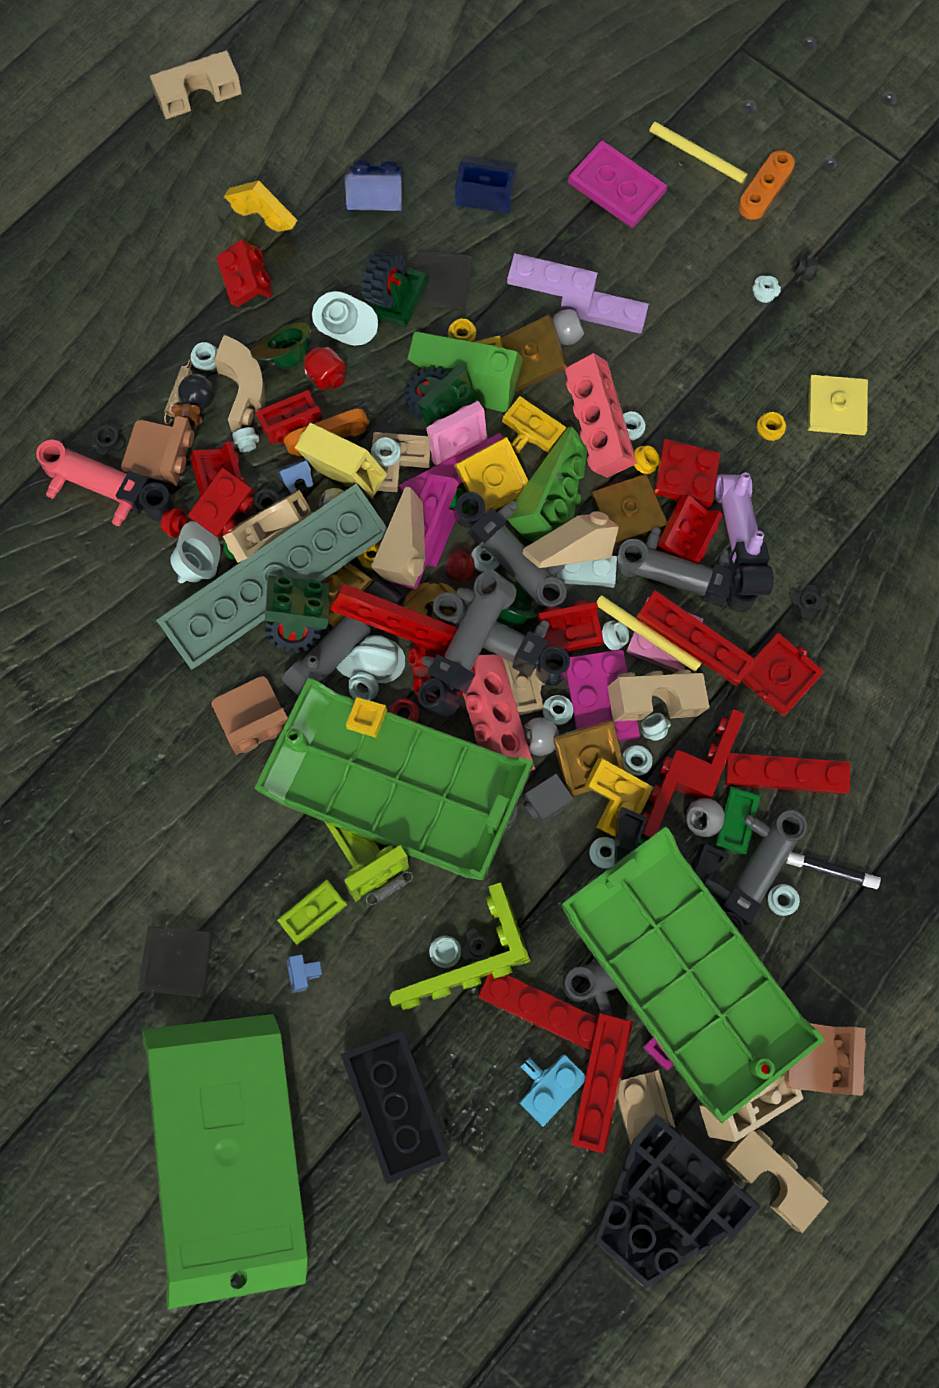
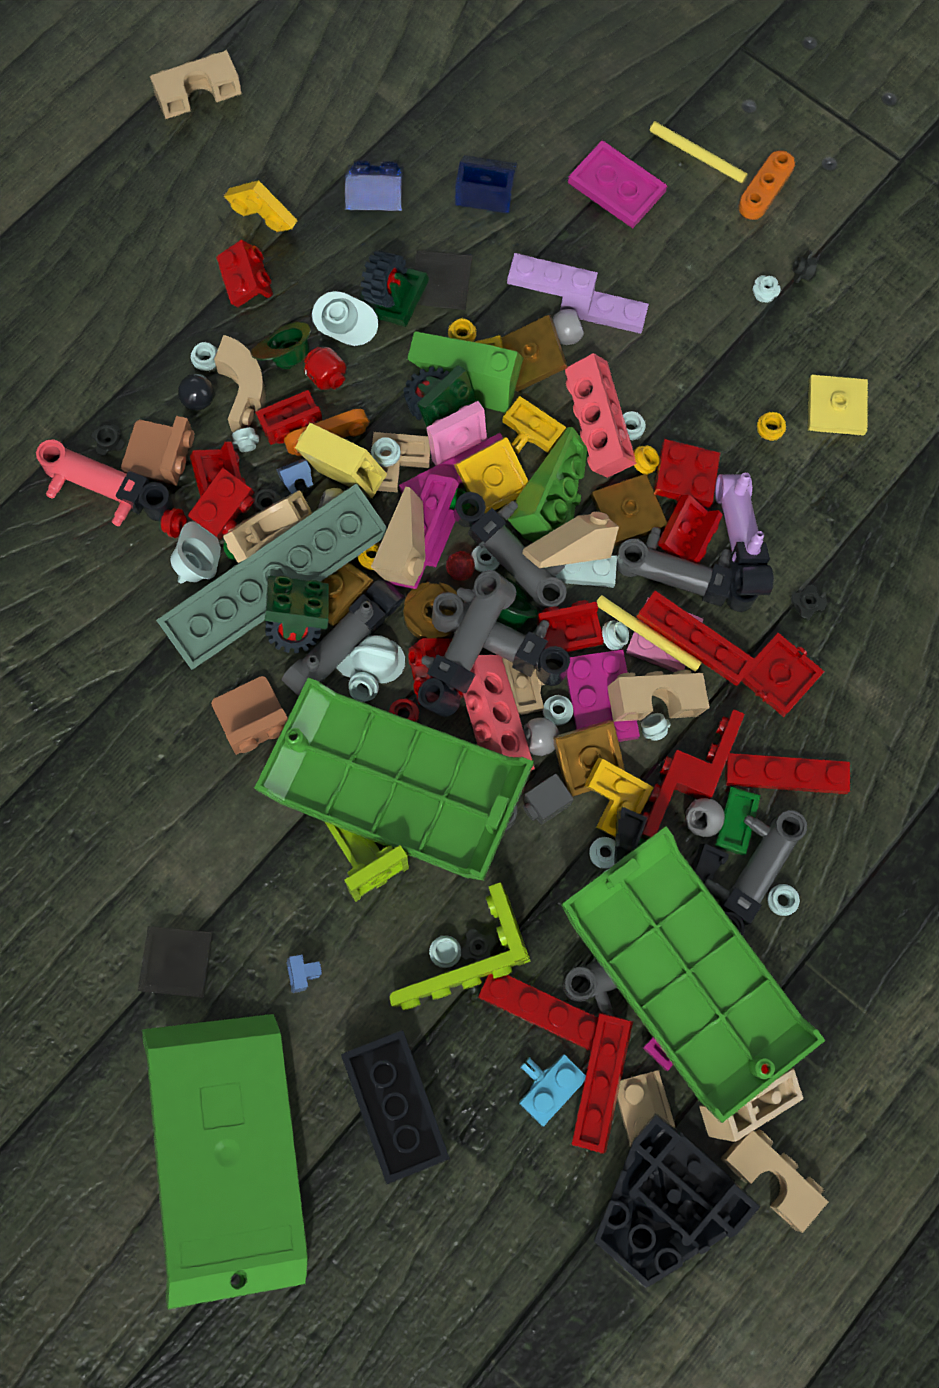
(174, 399): tan piece -> none
(188, 411): dark orange plate -> none
(312, 912): lime plate -> none
(366, 717): yellow plate -> none
(389, 888): light grey piece -> none
(392, 618): red plate -> none
(643, 754): light aqua plate -> none
(833, 870): black bar -> none
(833, 1065): nougat bracket -> none

